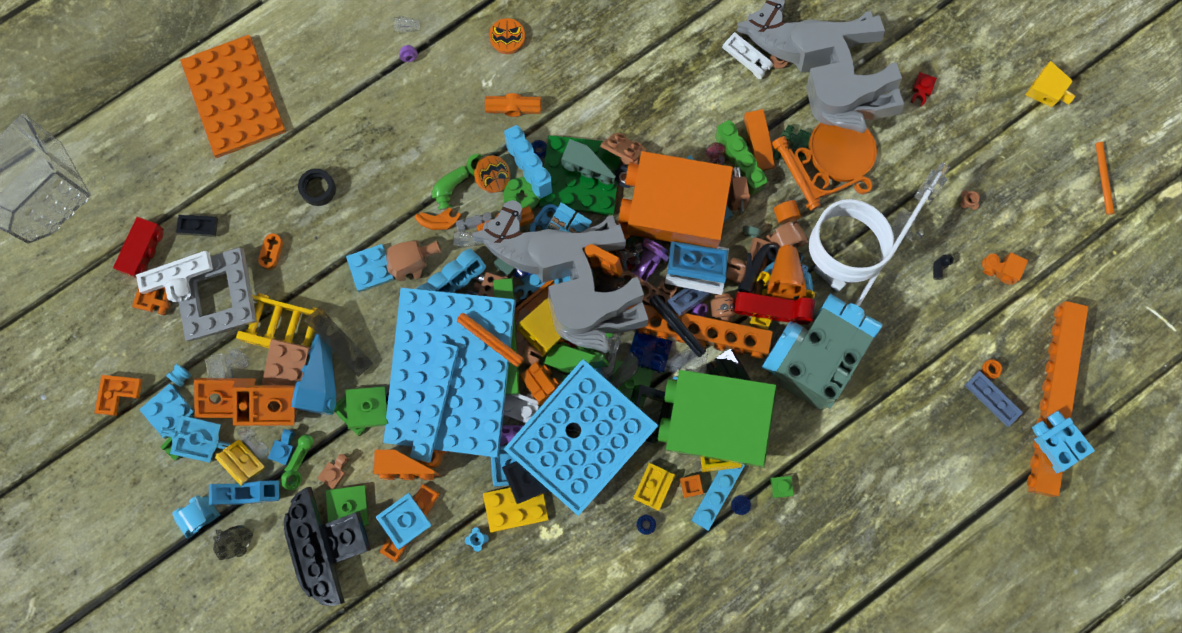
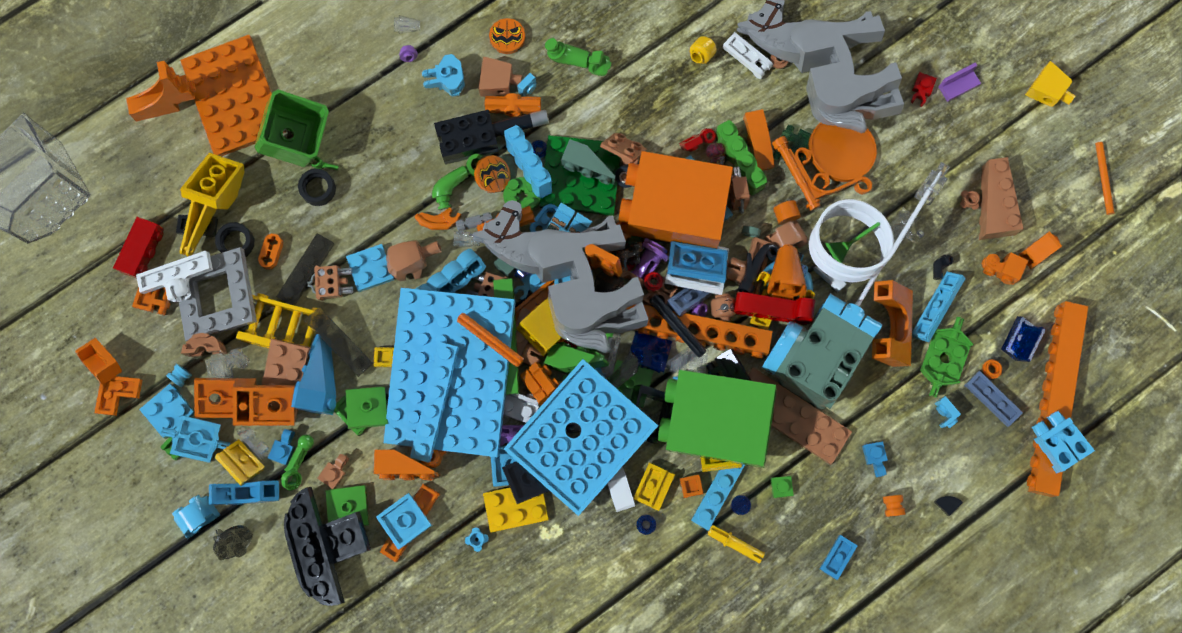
(98, 361): none -> orange panel
(162, 96): none -> orange arch
(203, 342): none -> nougat cylinder
(209, 188): none -> yellow slope
(226, 229): none -> black tyre
(301, 117): none -> bright green plate
(303, 271): none -> clear smoke plate
(321, 164): none -> bright green hand
(324, 285): none -> nougat piece
(383, 357): none -> yellow tile
(448, 74): none -> medium azure hinge
(477, 134): none -> black piece
(497, 78): none -> nougat torso
(527, 85): none -> medium azure plate
(571, 55): none -> bright green piece
(620, 491): none -> white slope
(653, 275): none -> red plate
(691, 143): none -> red plate
(702, 50): none -> yellow head
(735, 543): none -> yellow axle
(804, 422): none -> nougat plate
(838, 557): none -> dark azure plate
(840, 249): none -> bright green piece
(875, 455): none -> dark azure plate
(893, 505): none -> orange wheel
(899, 302): none -> orange arch
(938, 306): none -> medium azure plate
(947, 409): none -> medium azure bracket
(948, 504): none -> black tile
(956, 346): none -> bright green plate
(959, 83): none -> medium lavender panel
(999, 202): none -> nougat wedge
(1022, 340): none -> clear blue bracket
(1041, 249): none -> orange slope

